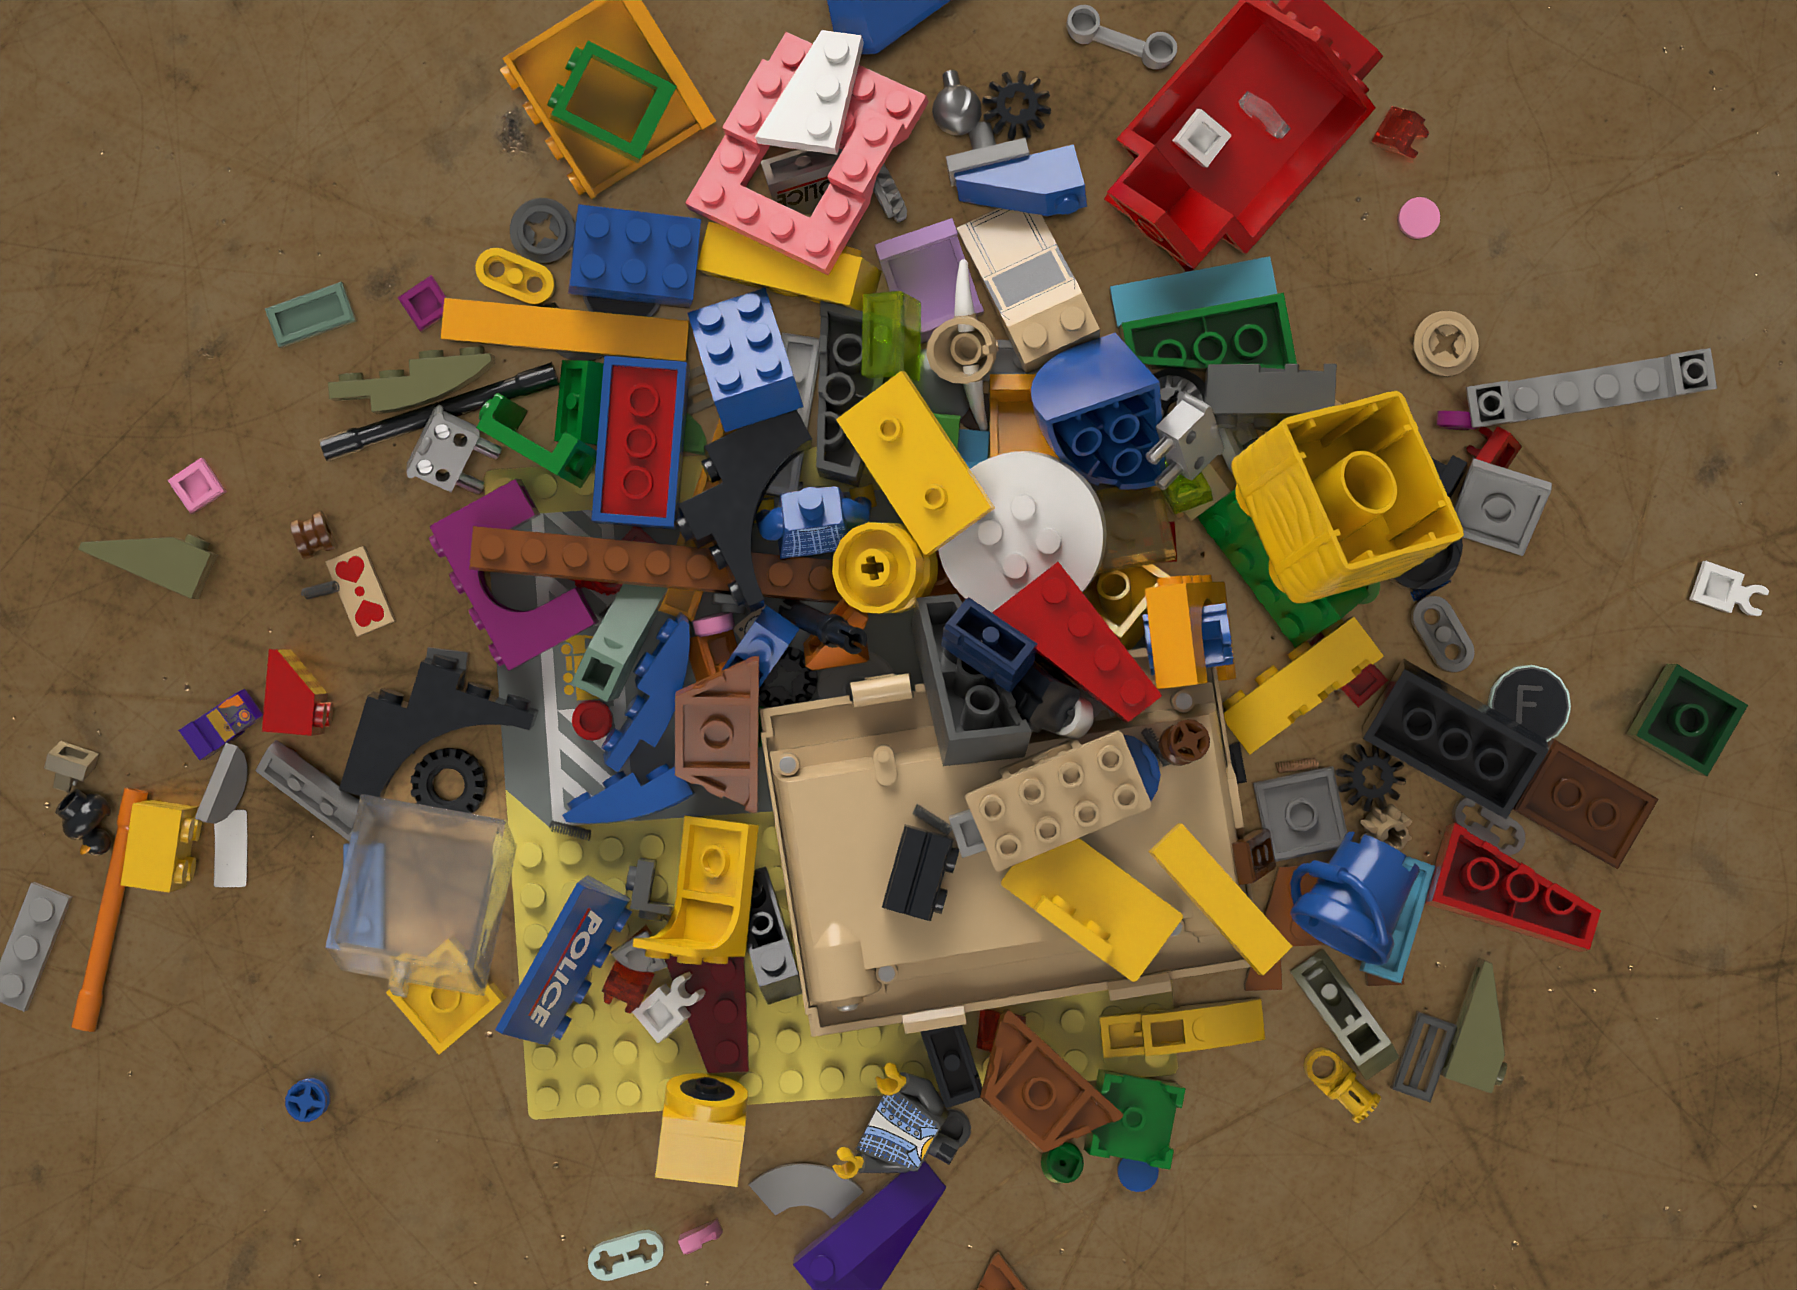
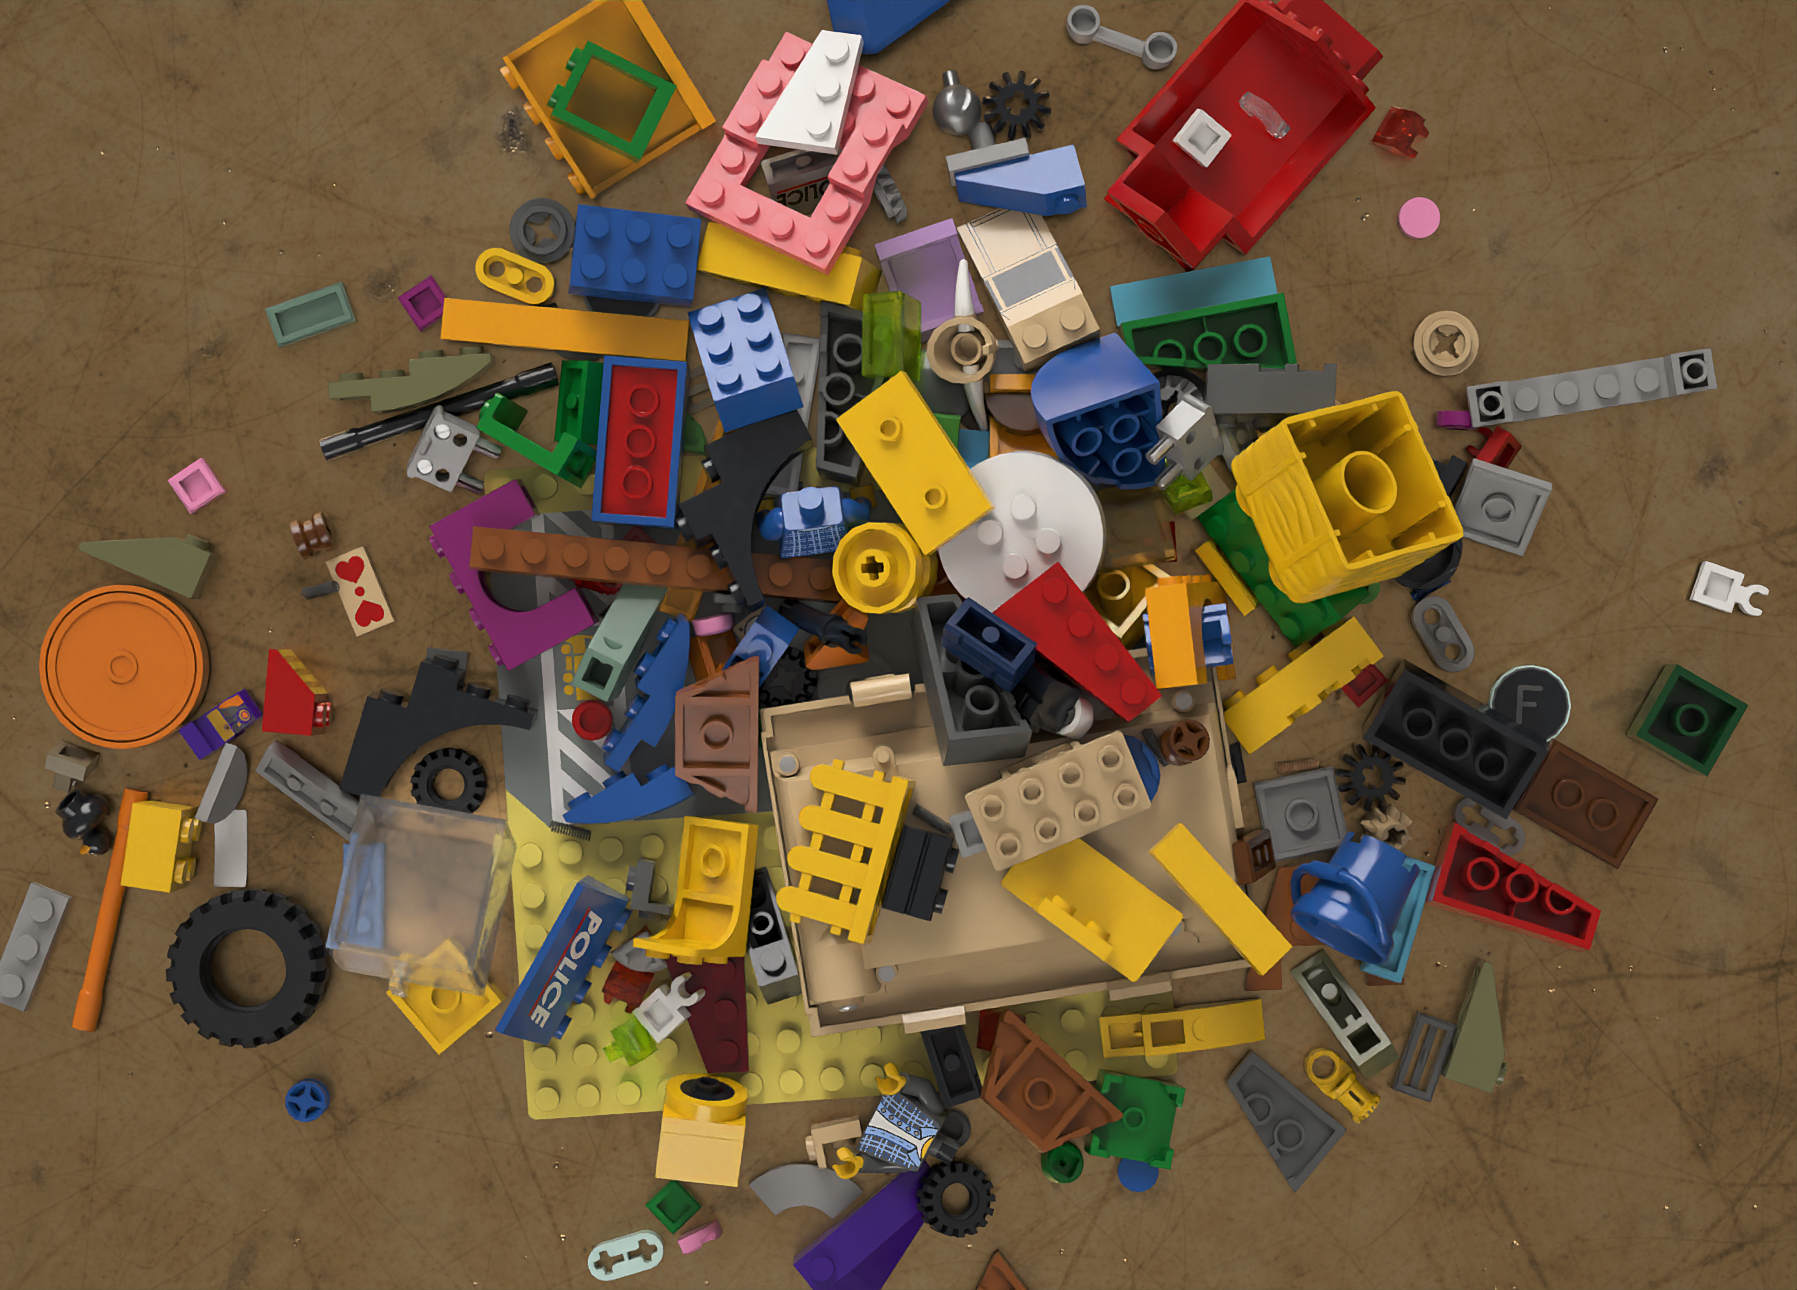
(124, 666): none -> orange brick
(194, 978): none -> black tyre
(630, 1041): none -> clear neon green tile
(674, 1205): none -> green tile
(837, 1132): none -> tan bracket
(851, 872): none -> yellow fence
(978, 1205): none -> black tyre
(1013, 412): none -> reddish brown tile
(1227, 576): none -> yellow tile
(1285, 1118): none -> dark grey wing

